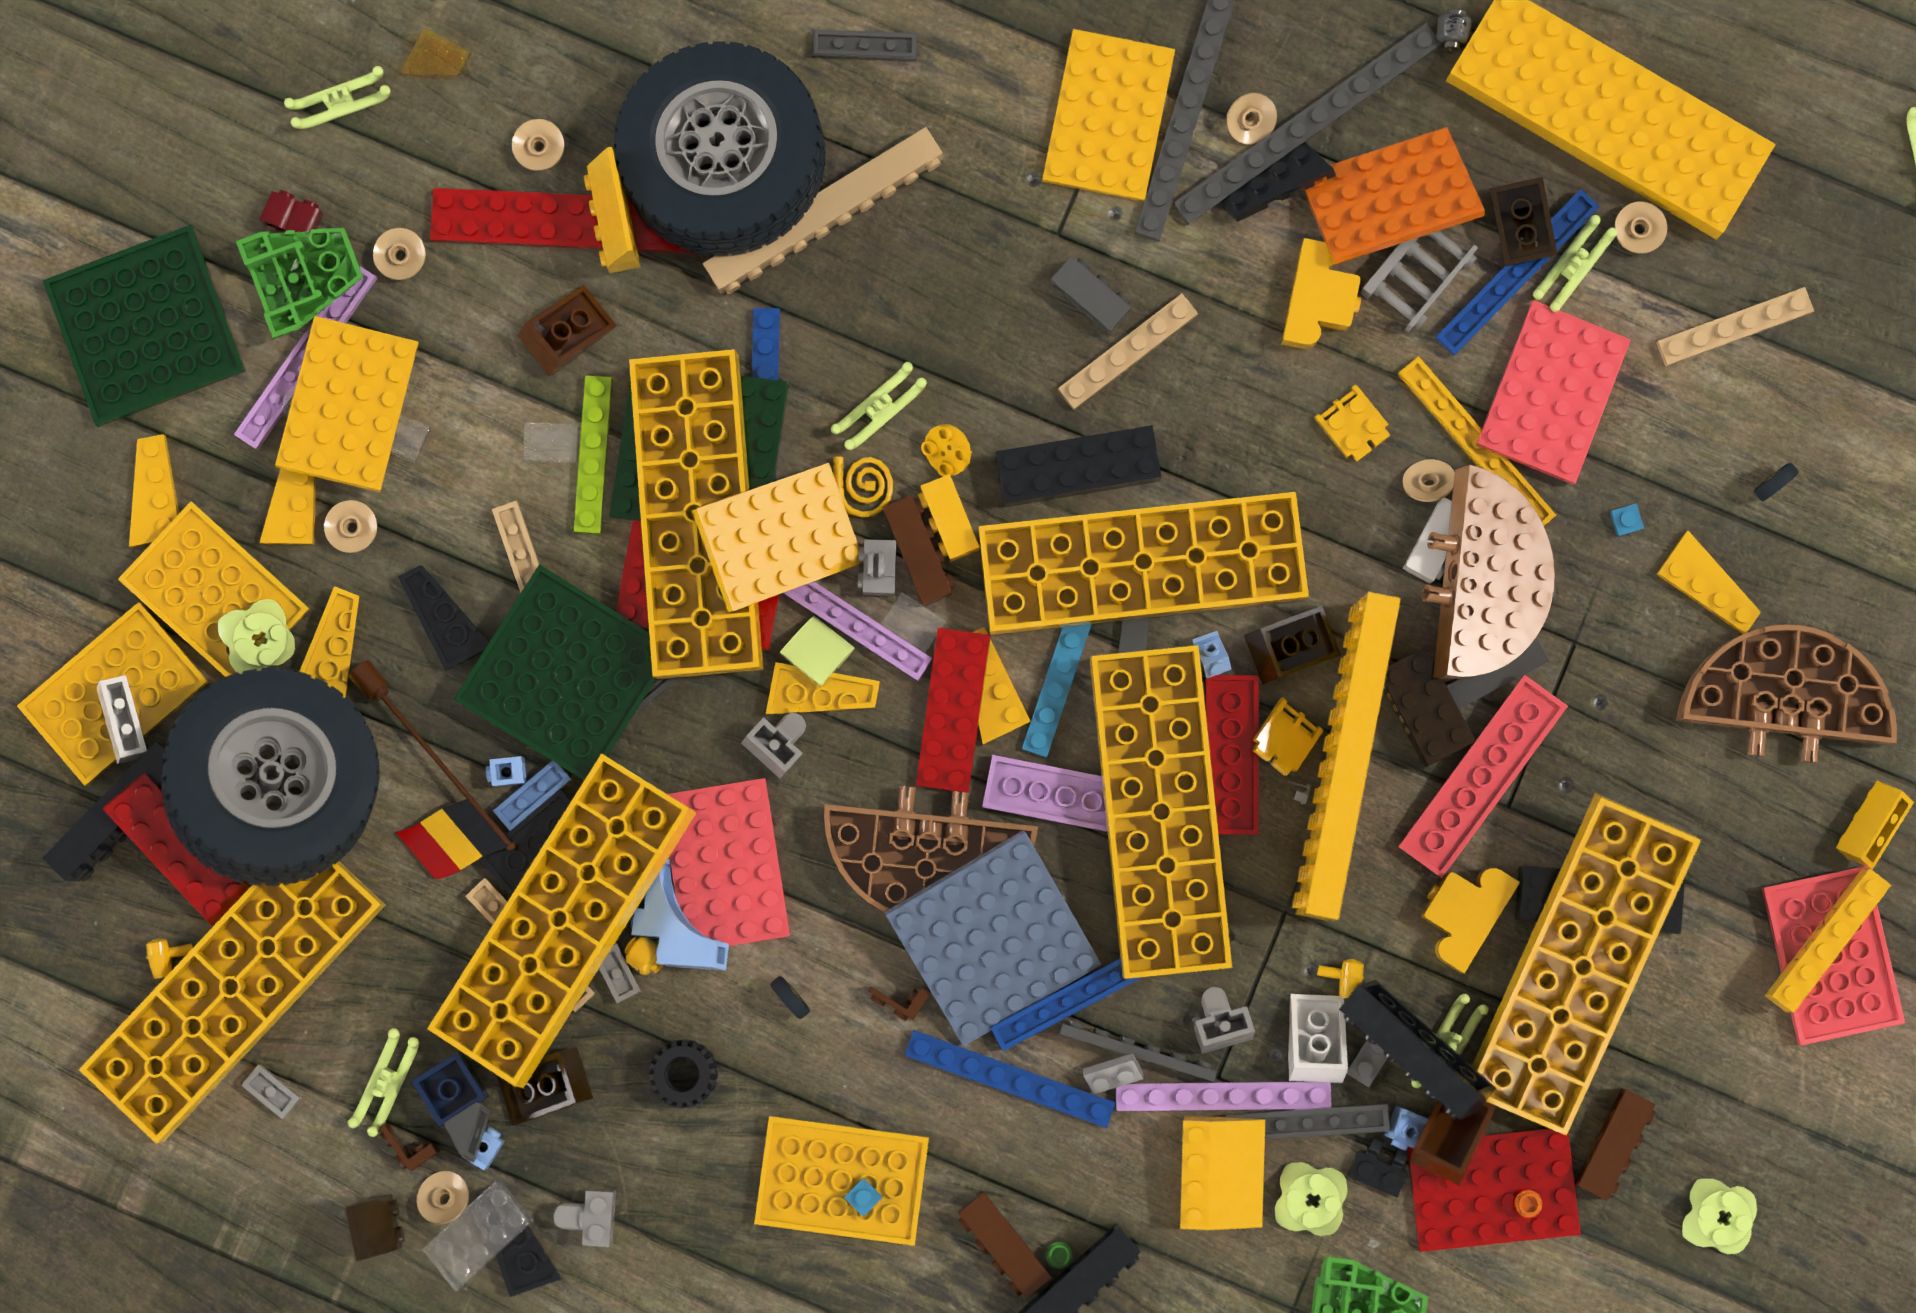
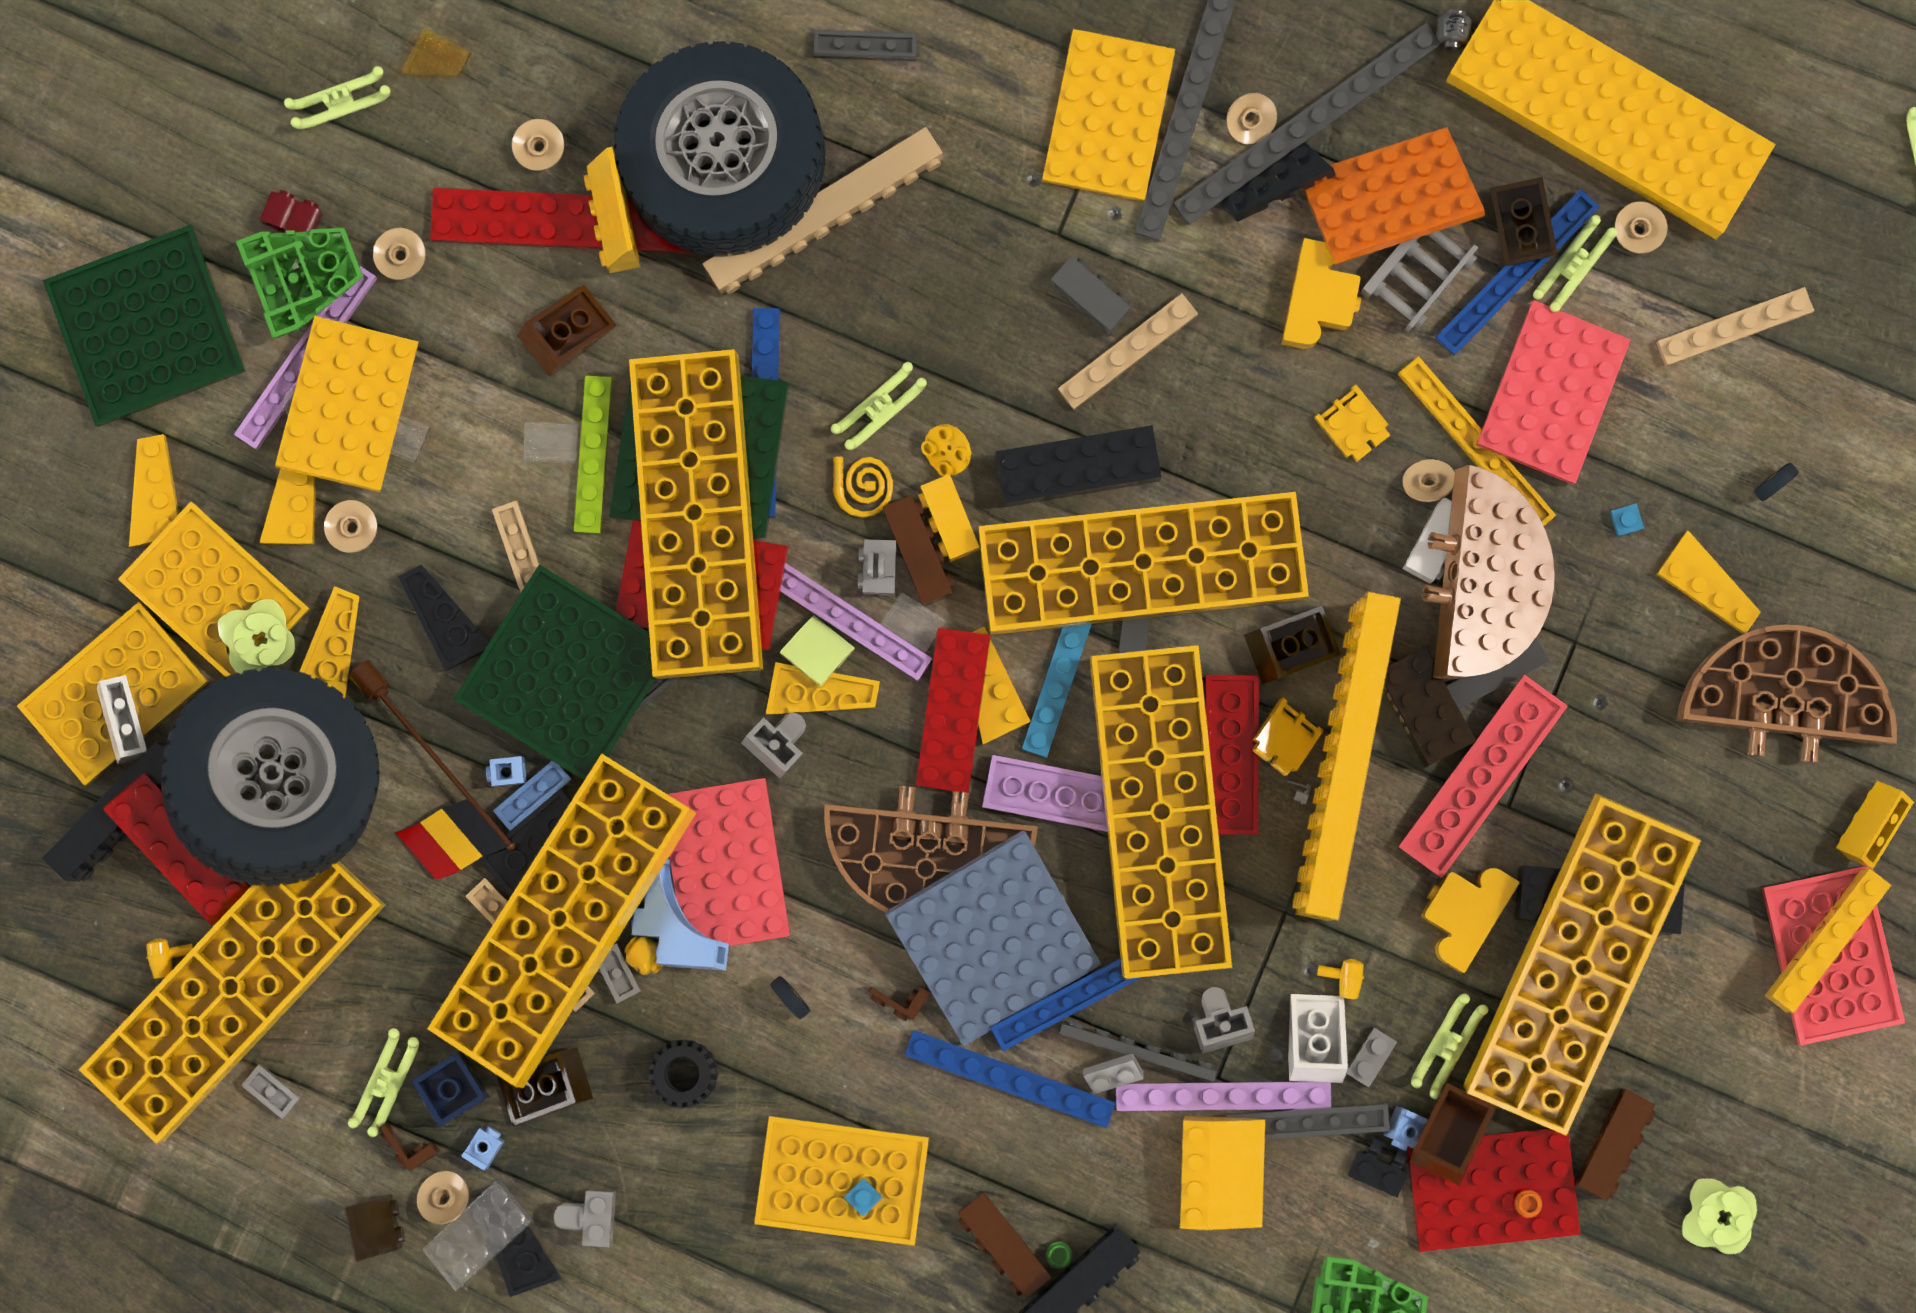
(468, 1129): dark grey slope -> none
(777, 537): yellow plate -> none
(1213, 655): light blue brick -> none
(1296, 1183): yellowish green brick -> none
(1417, 1049): black brick -> none

